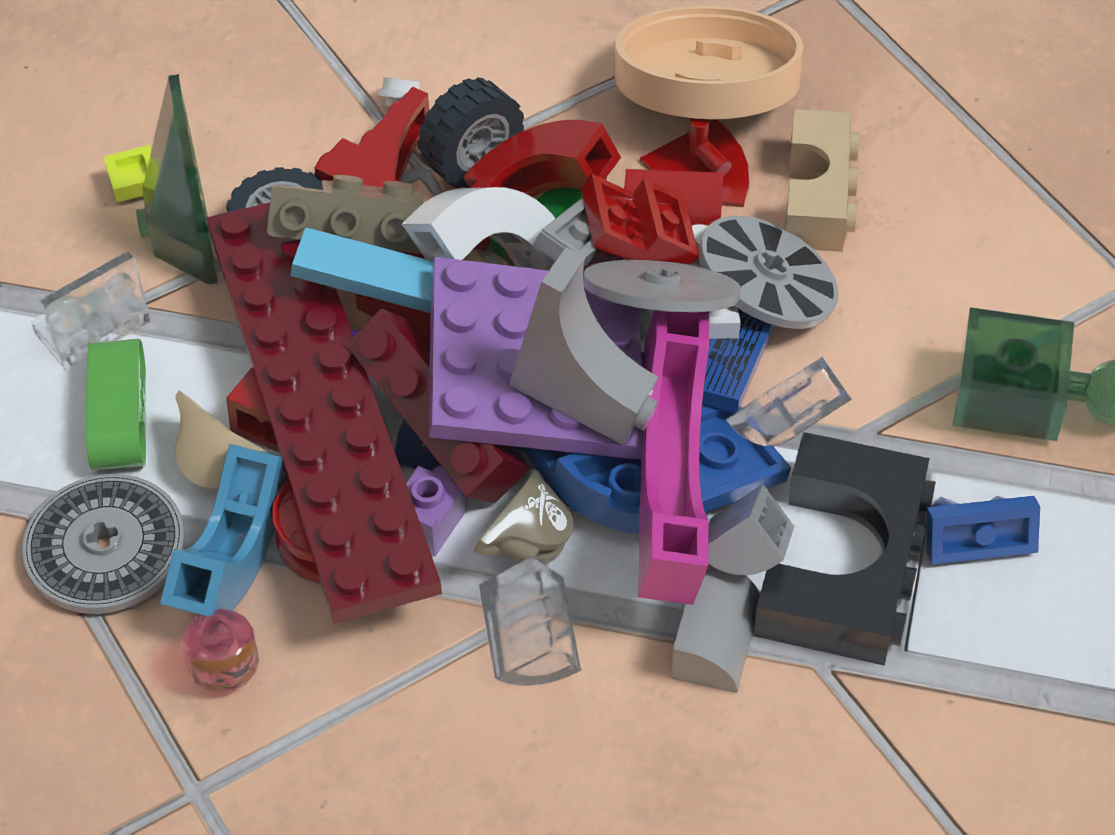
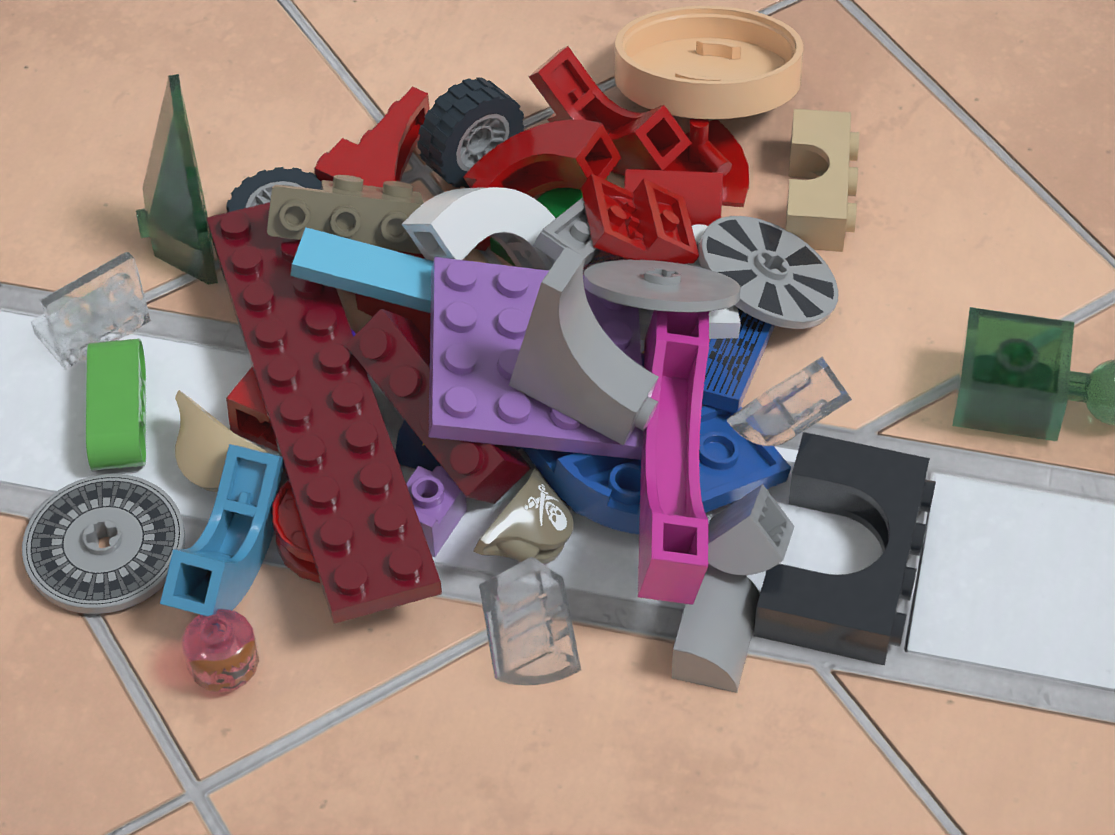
(128, 172): neon yellow plate -> none
(395, 89): white plate -> none
(642, 139): none -> red arch
(982, 529): blue tile -> none

